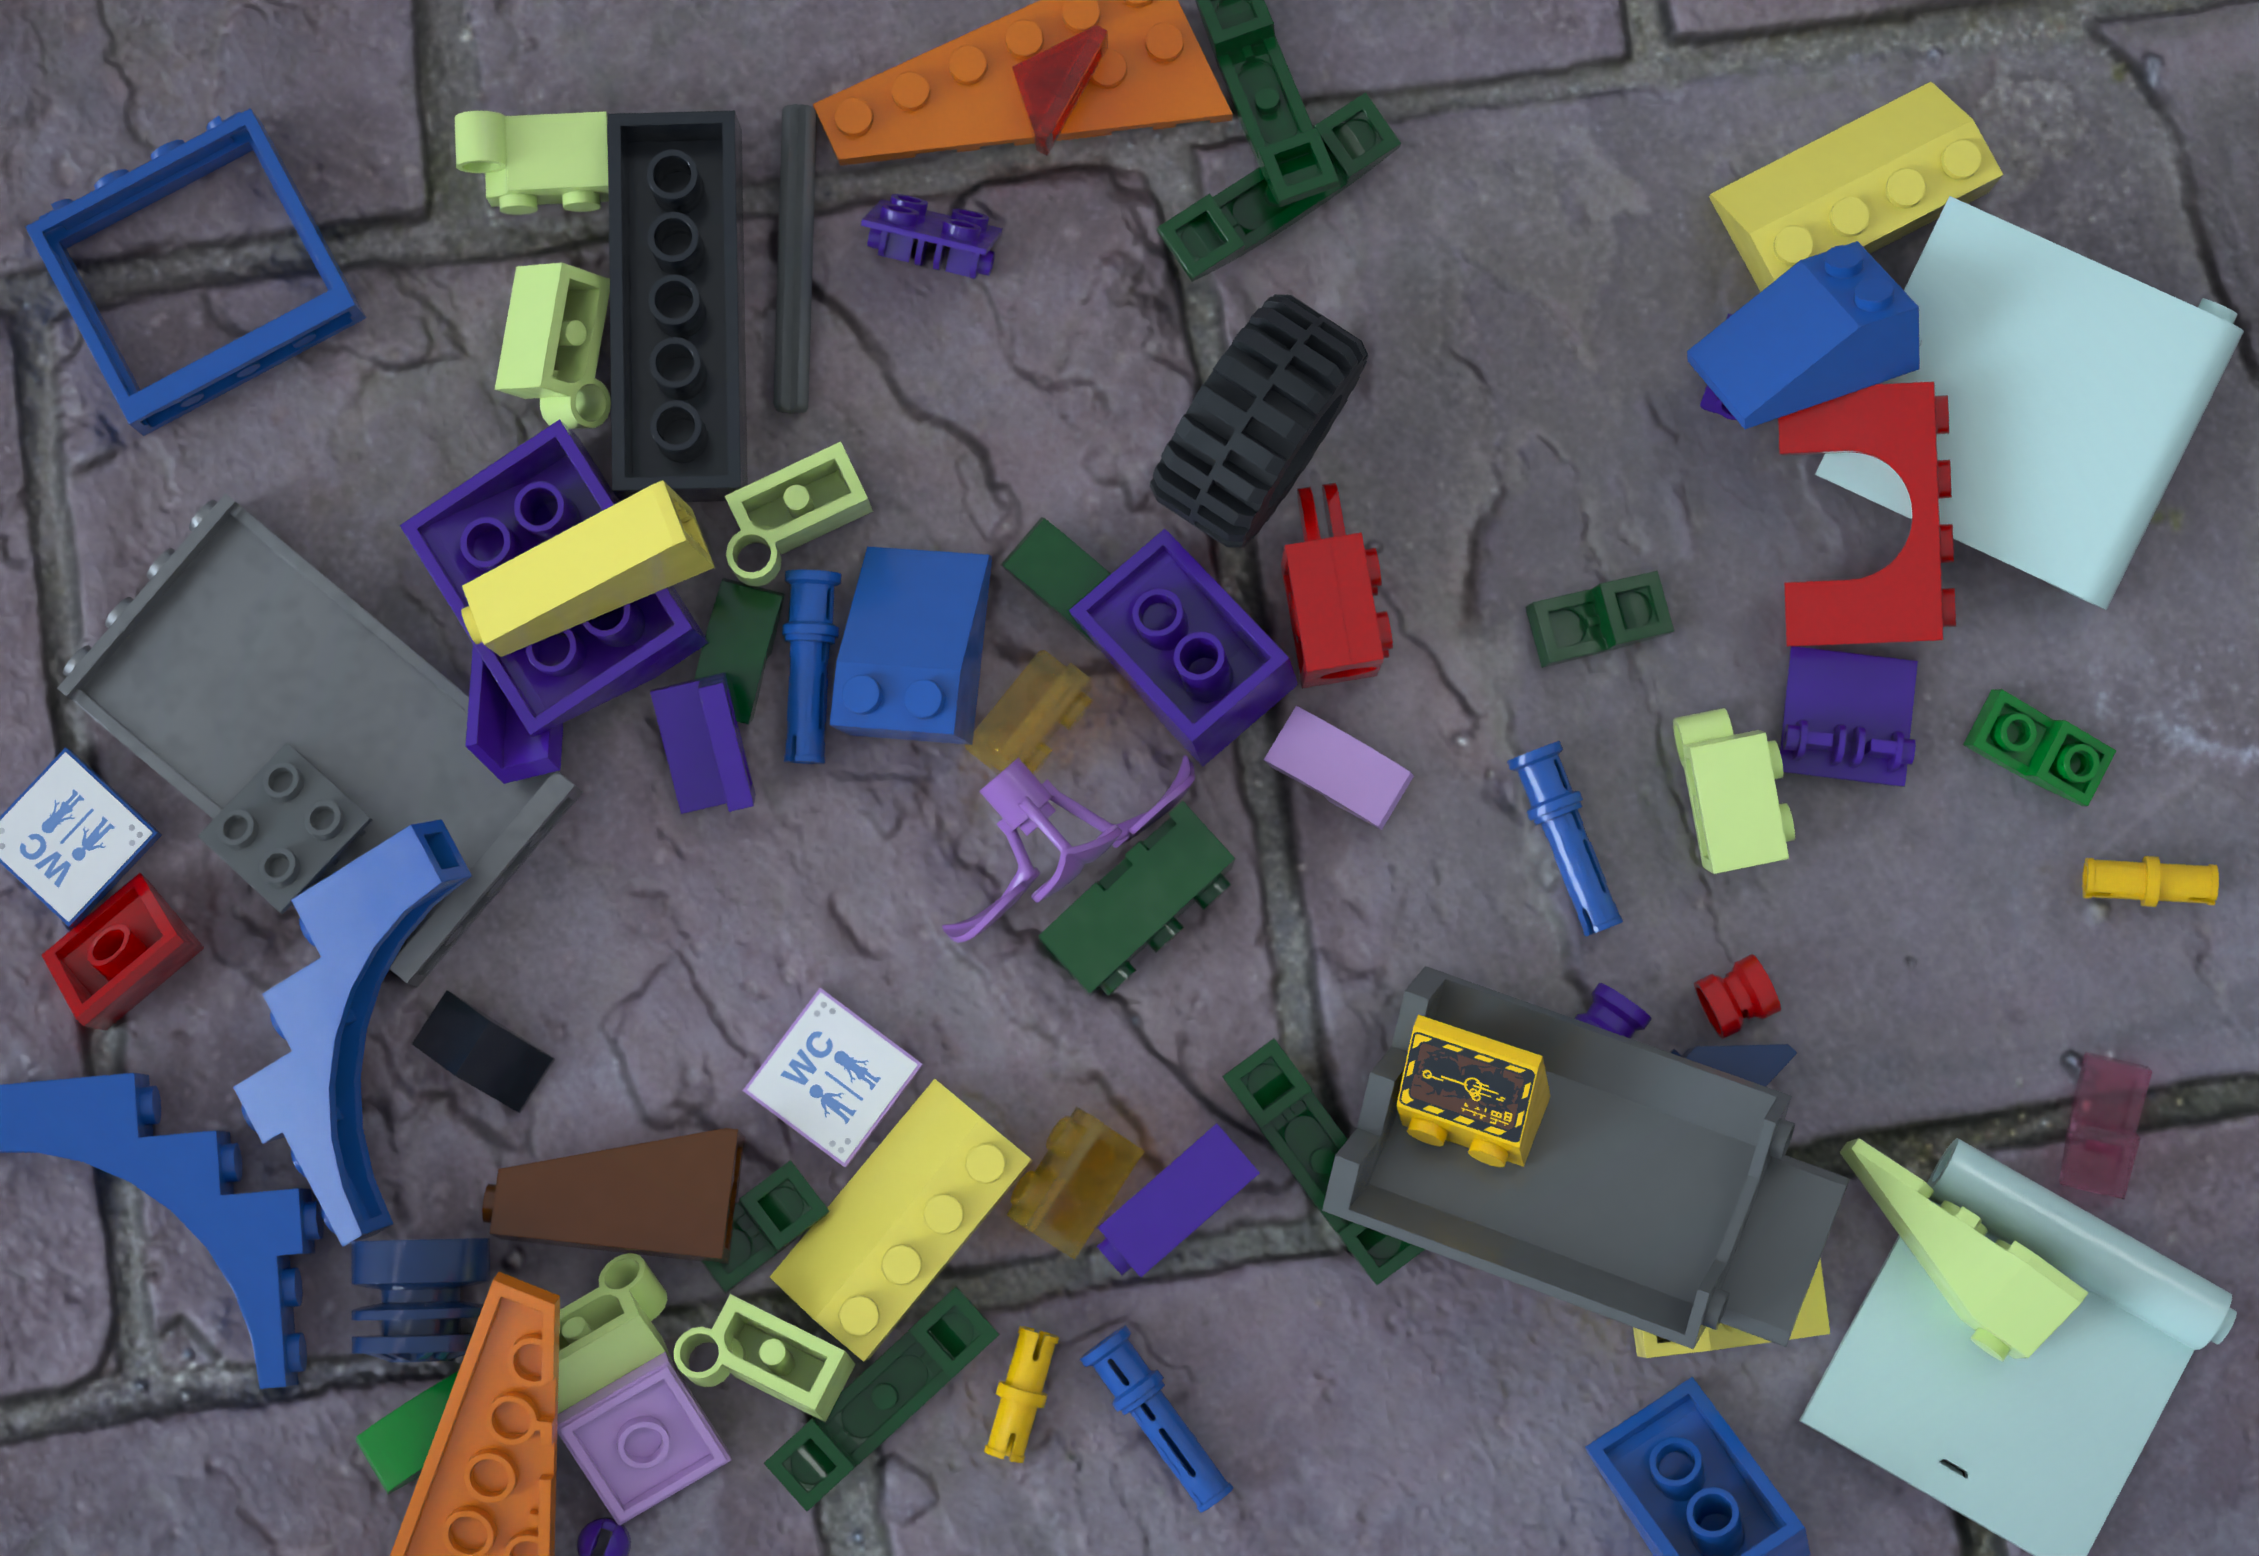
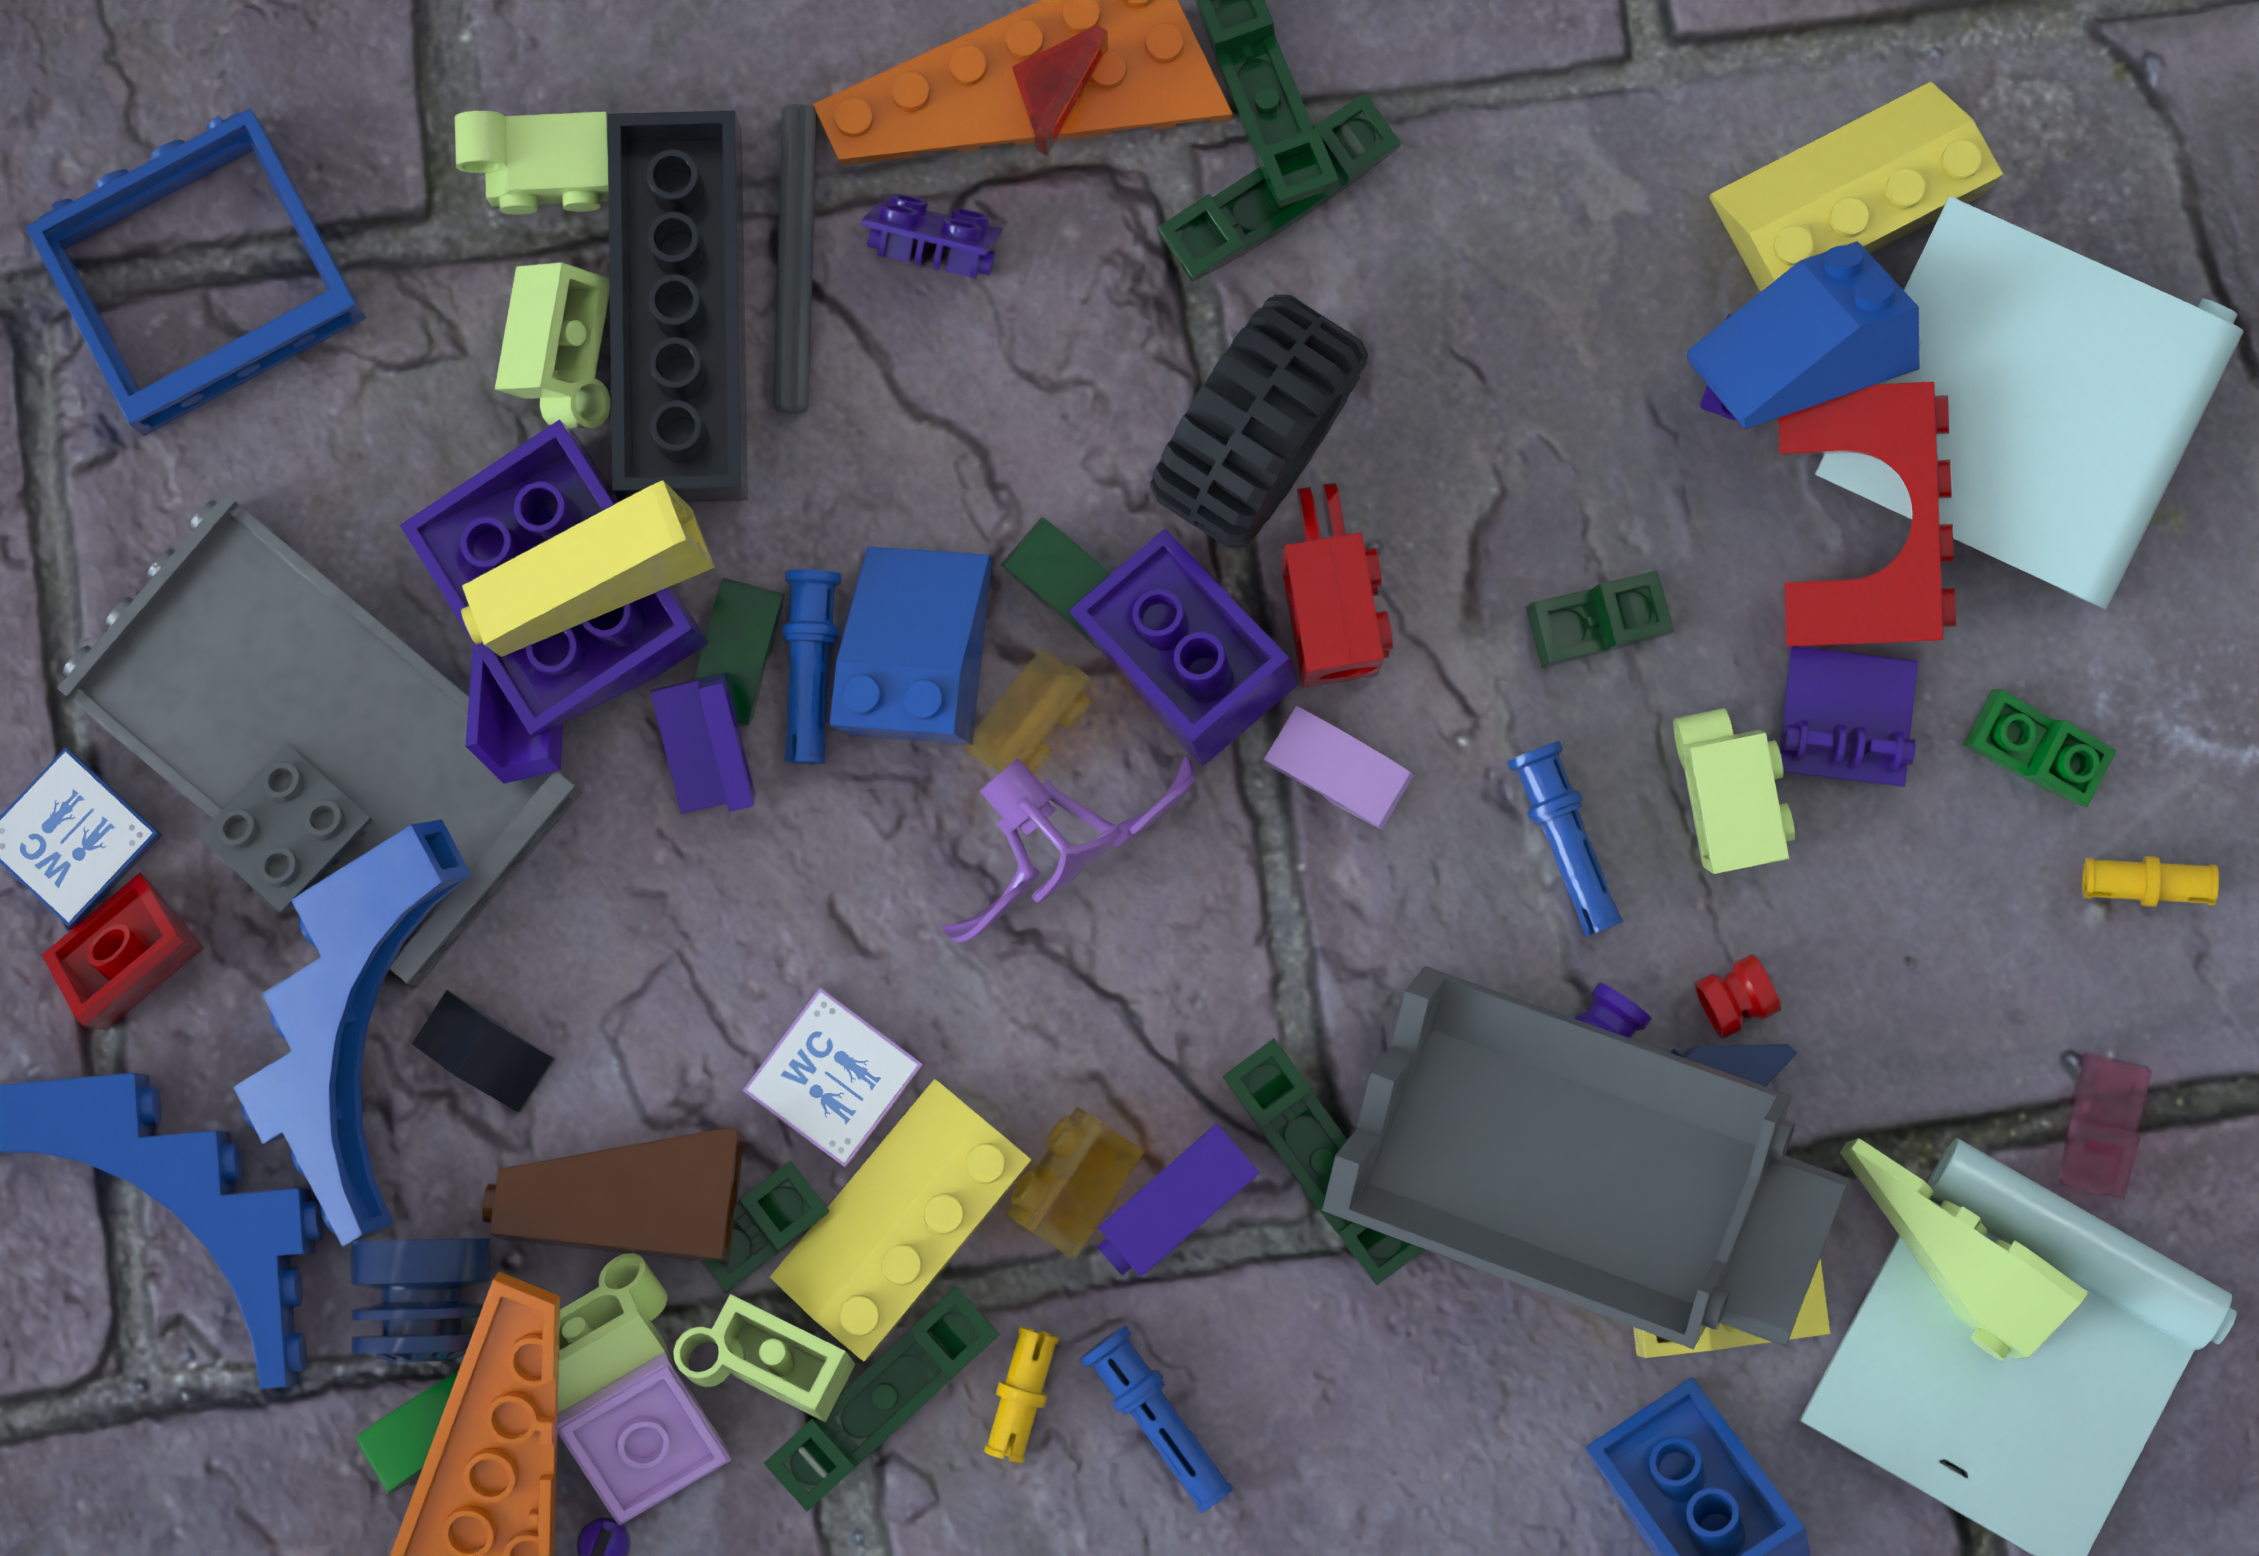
(795, 508): yellowish green hinge -> none
(1139, 902): dark green wedge -> none
(1472, 1093): slope -> none

